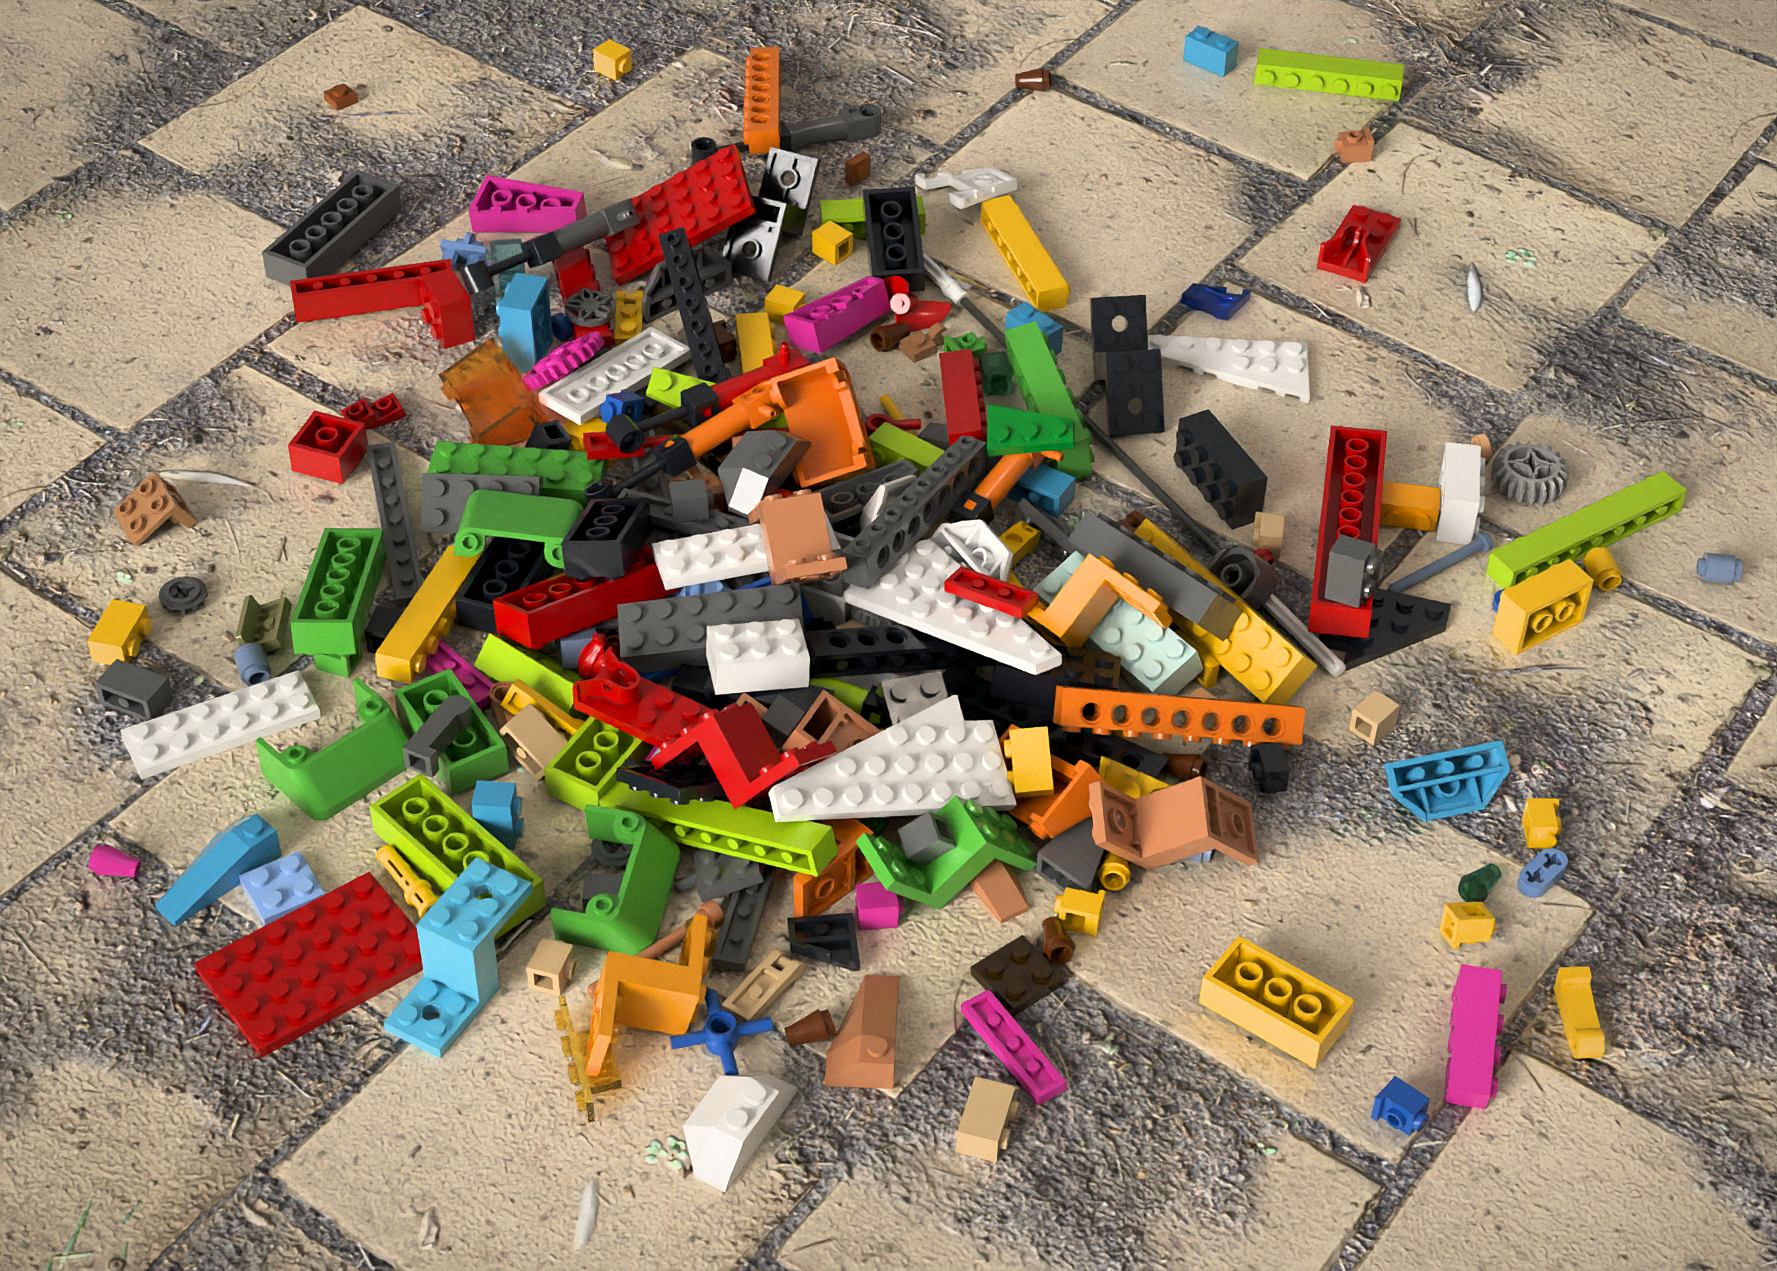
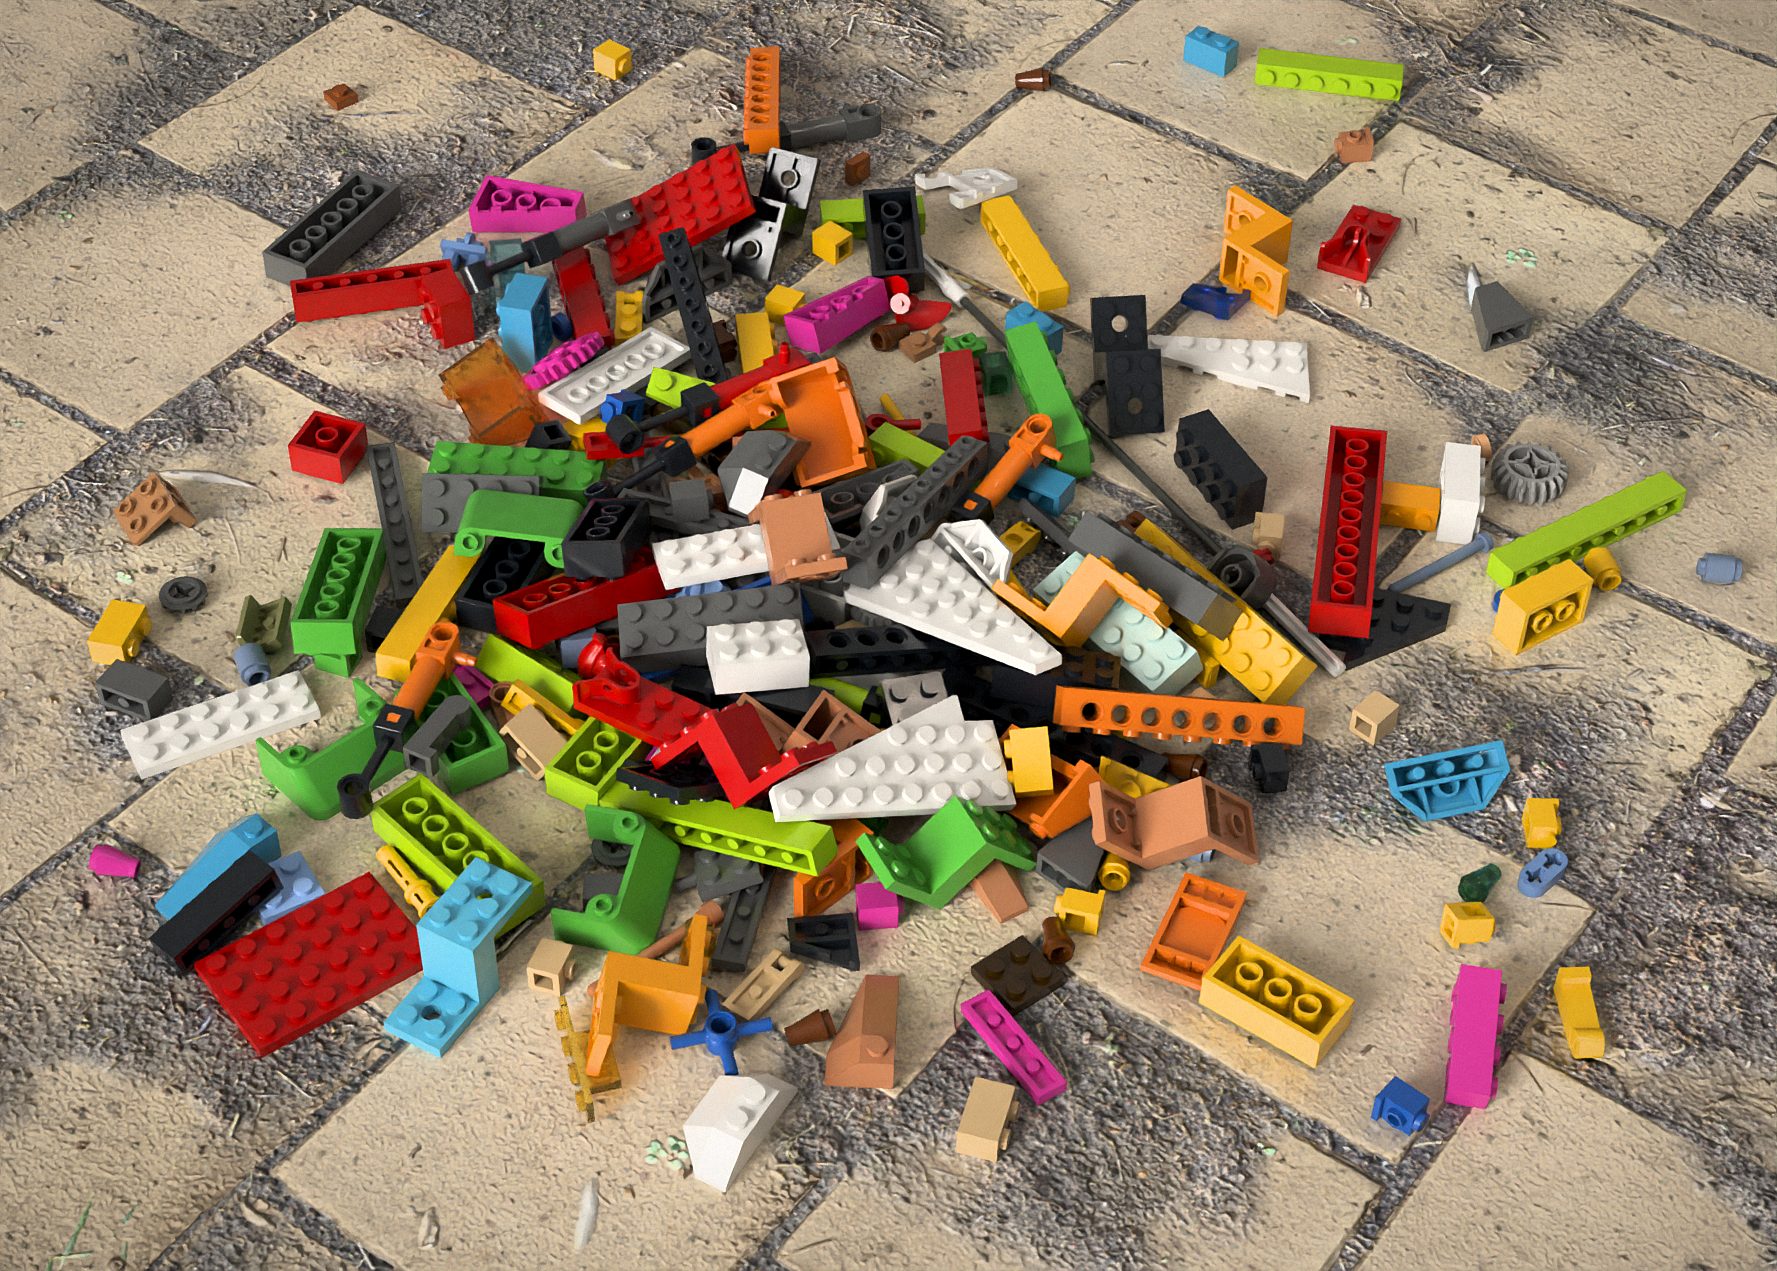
(216, 912): none -> black brick
(376, 414): red slope -> none
(397, 721): none -> piece
(498, 811): dark azure brick -> none
(590, 308): dark grey wheel -> none
(781, 720): dark grey brick -> none
(926, 838): dark grey brick -> none
(991, 592): red plate -> none
(1024, 431): green wing -> none
(1194, 931): none -> orange slope
(1256, 250): none -> light orange bracket
(1352, 571): dark grey brick -> none
(1499, 317): none -> dark grey slope

